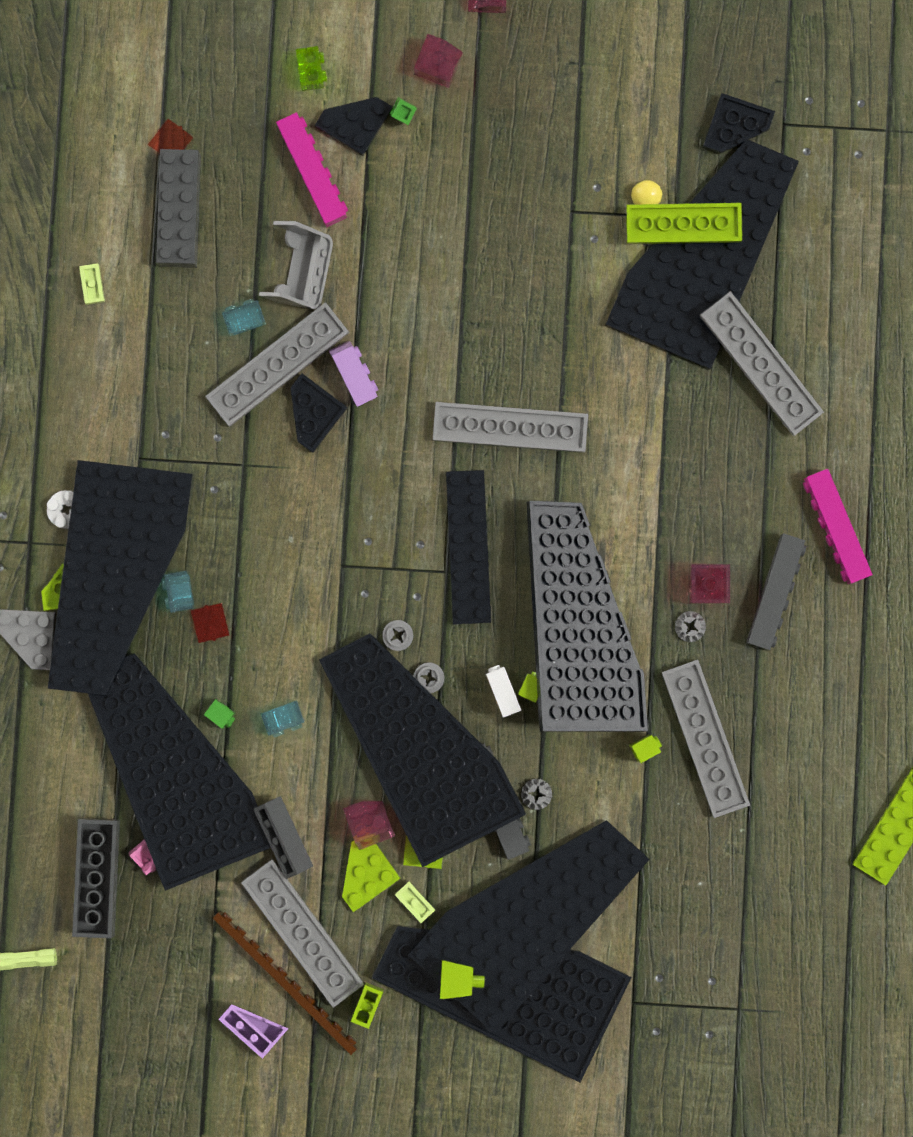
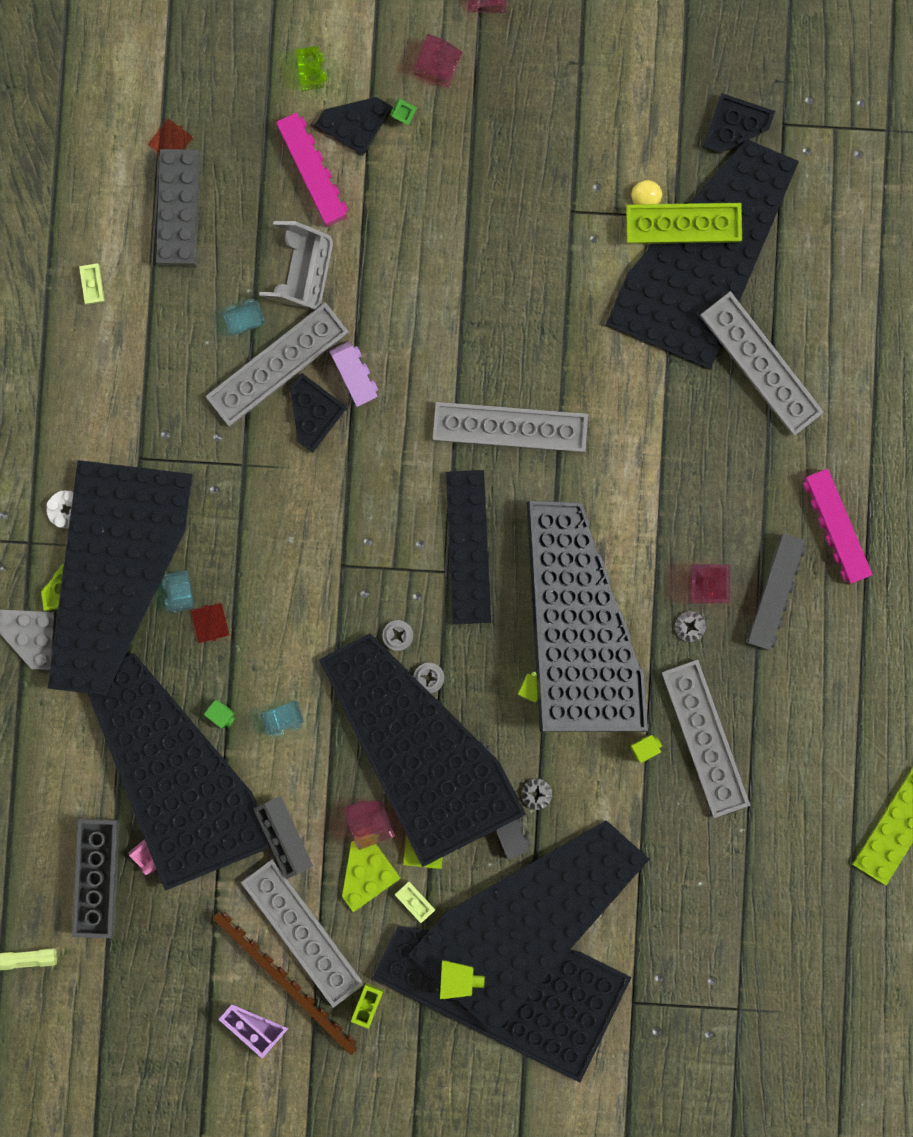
(502, 691): white brick -> none

